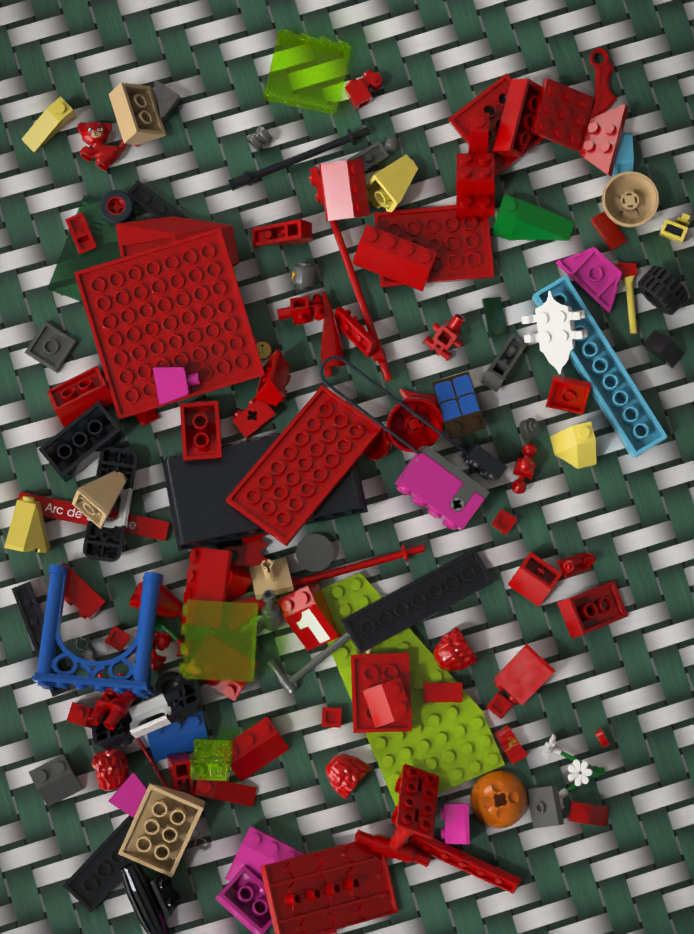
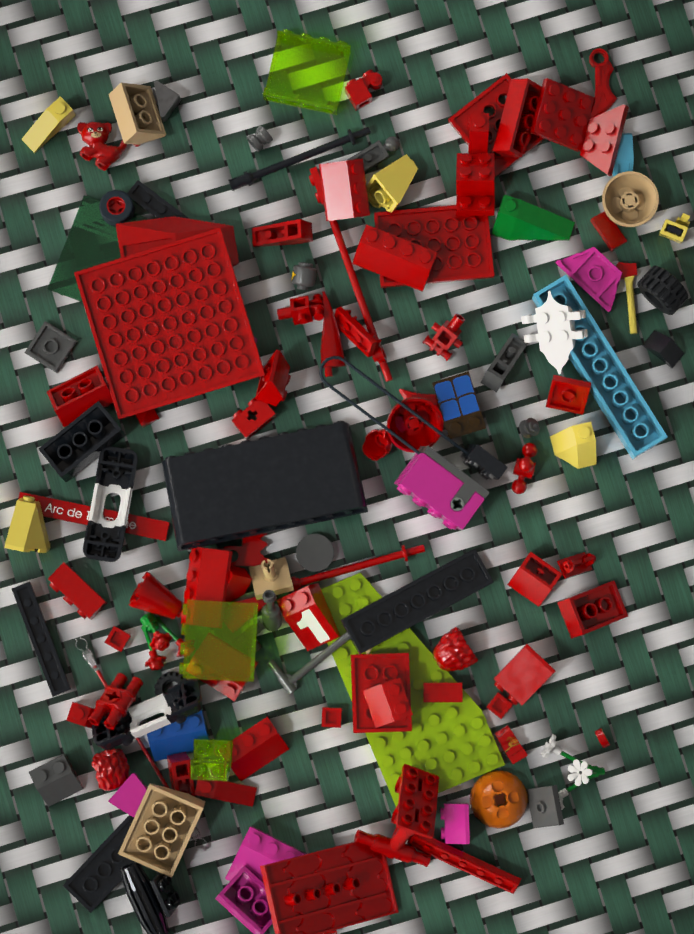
(81, 233): red slope -> none
(99, 497): tan slope -> none
(142, 644): blue arch -> none
(173, 383): dark pink torso -> none
(201, 430): red slope -> none
(264, 350): light yellow tile -> none
(304, 465): red plate -> none
(345, 773): red hair -> none
(494, 316): dark green slope -> none
(503, 522): red plate -> none
(588, 813): red slope -> none

